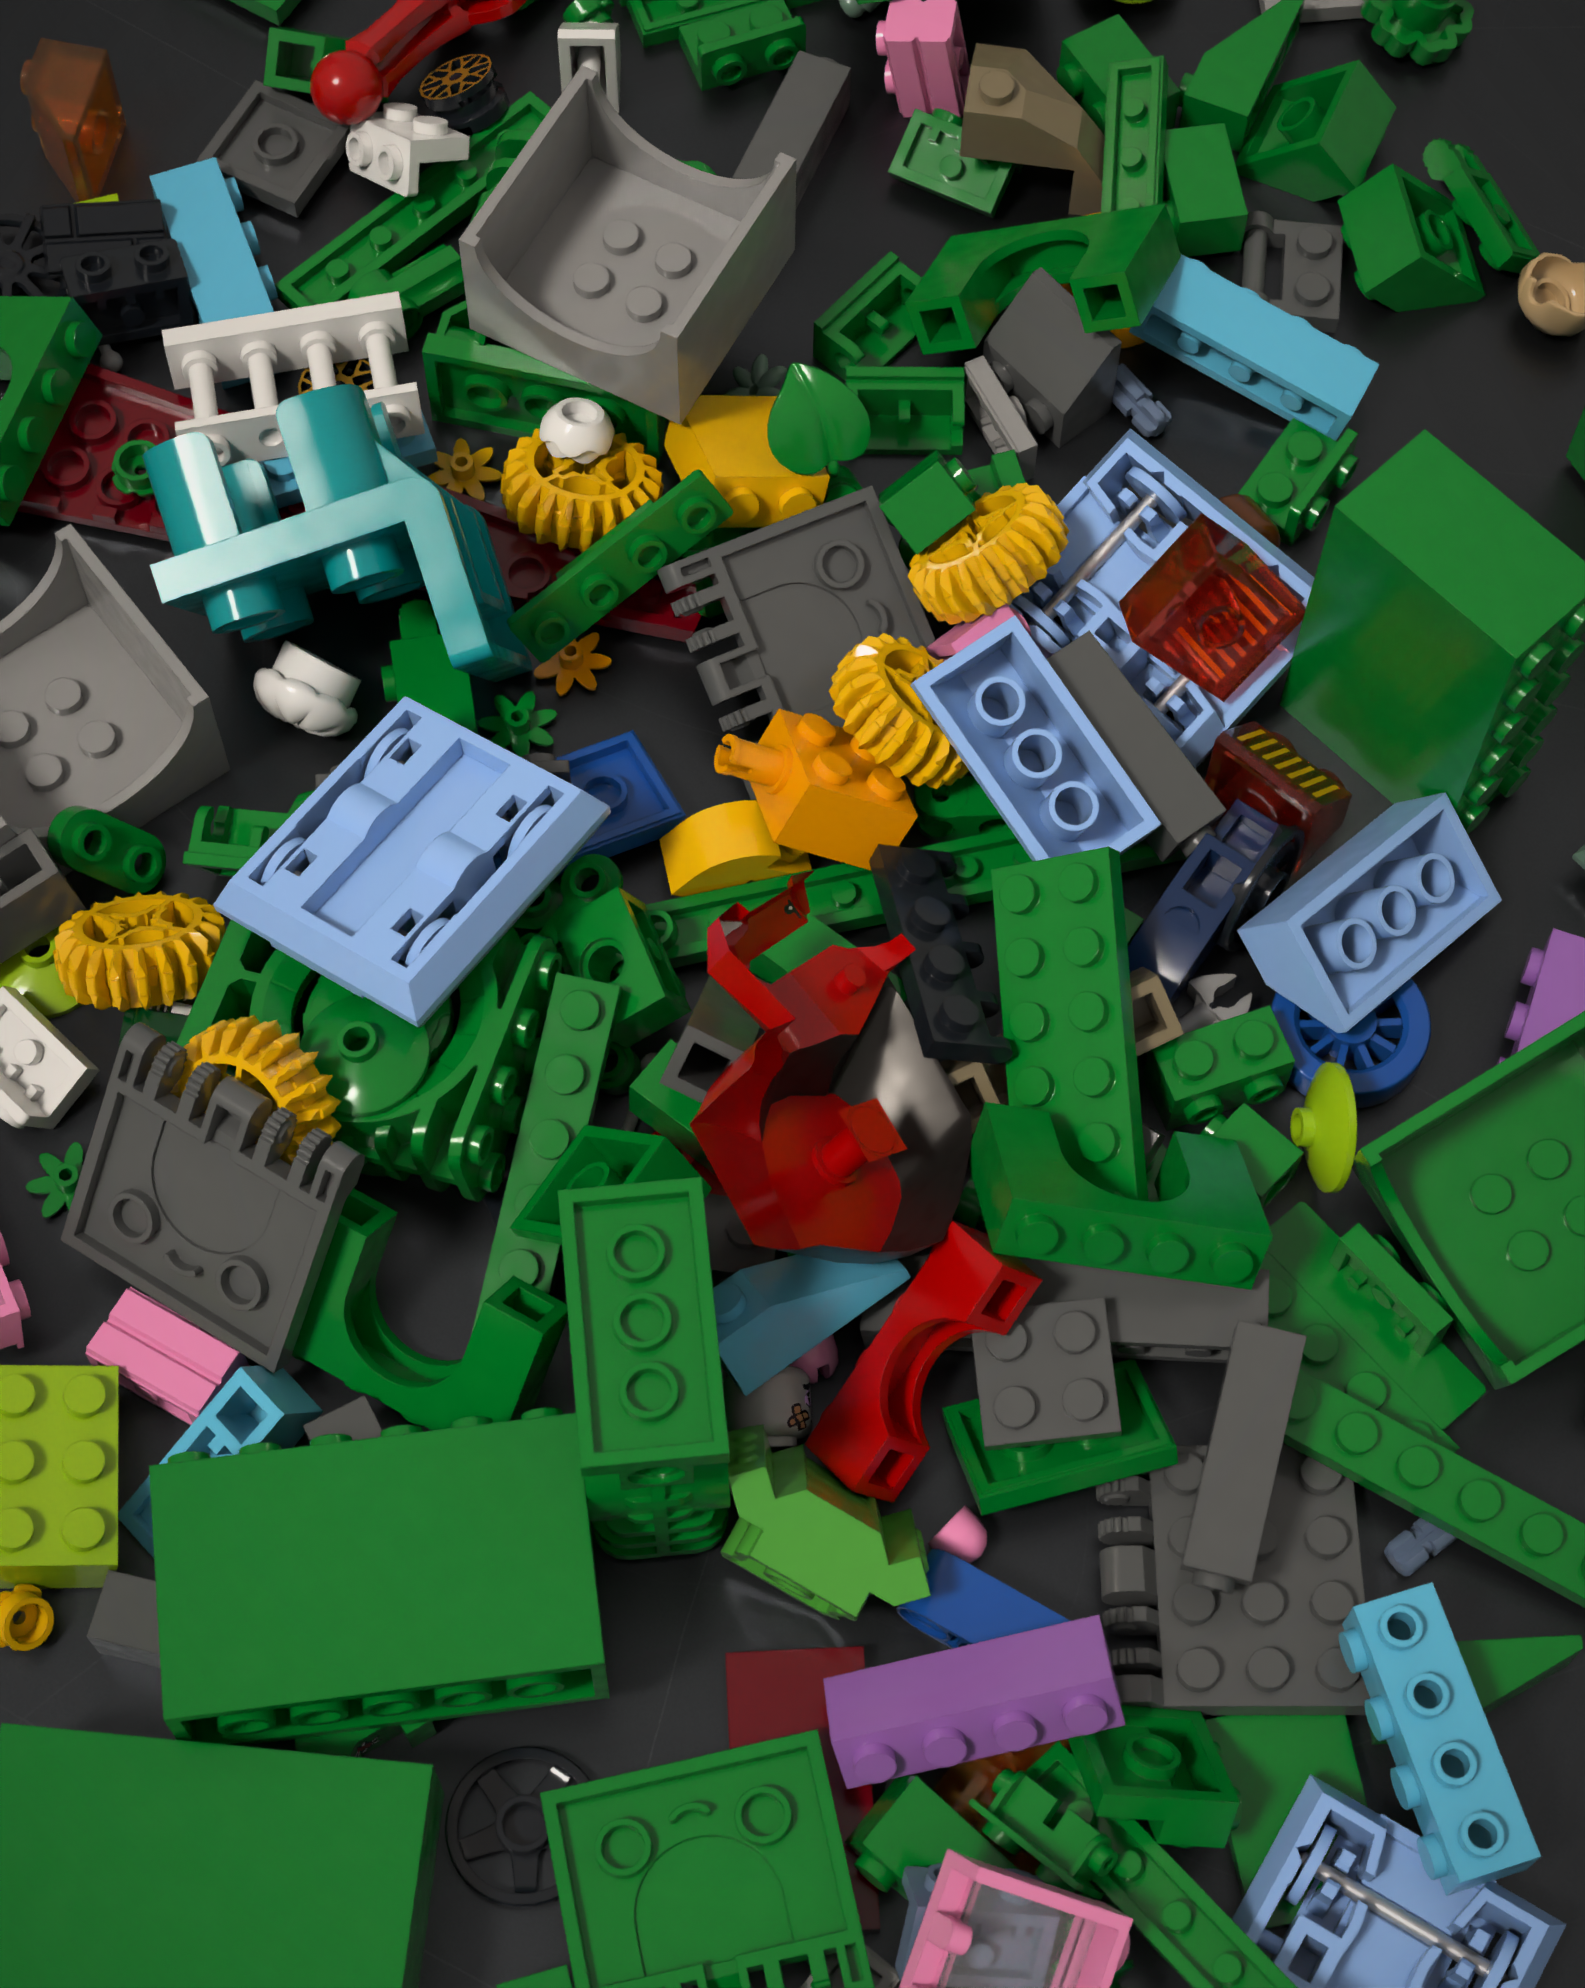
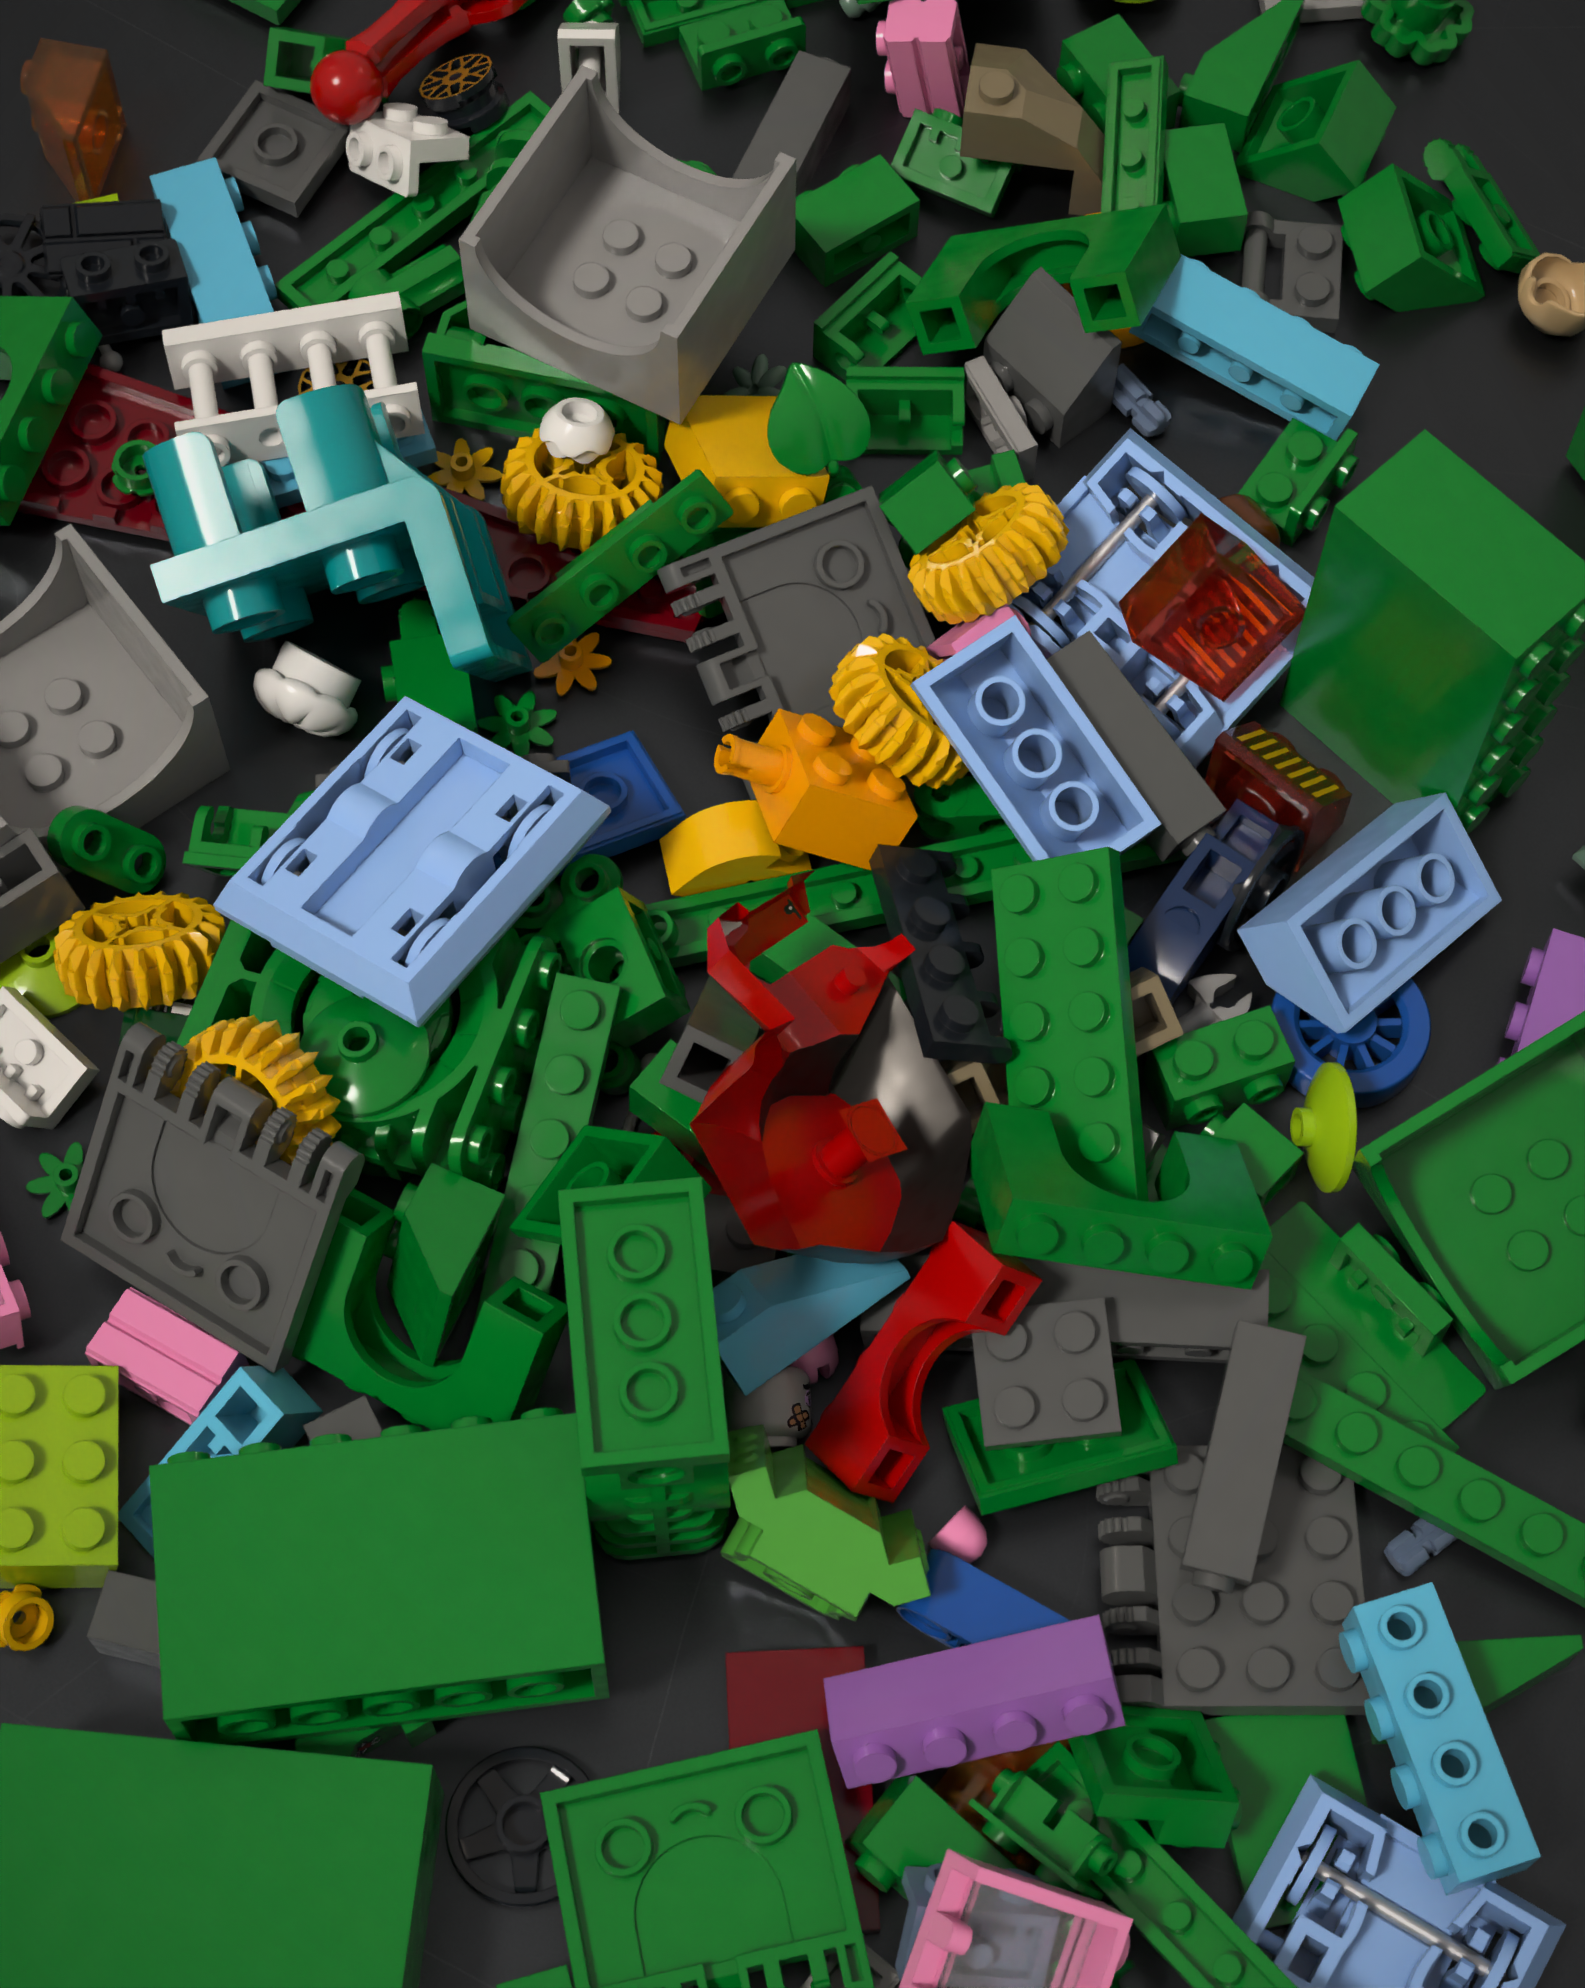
(439, 1253): none -> green slope
(854, 220): none -> green brick

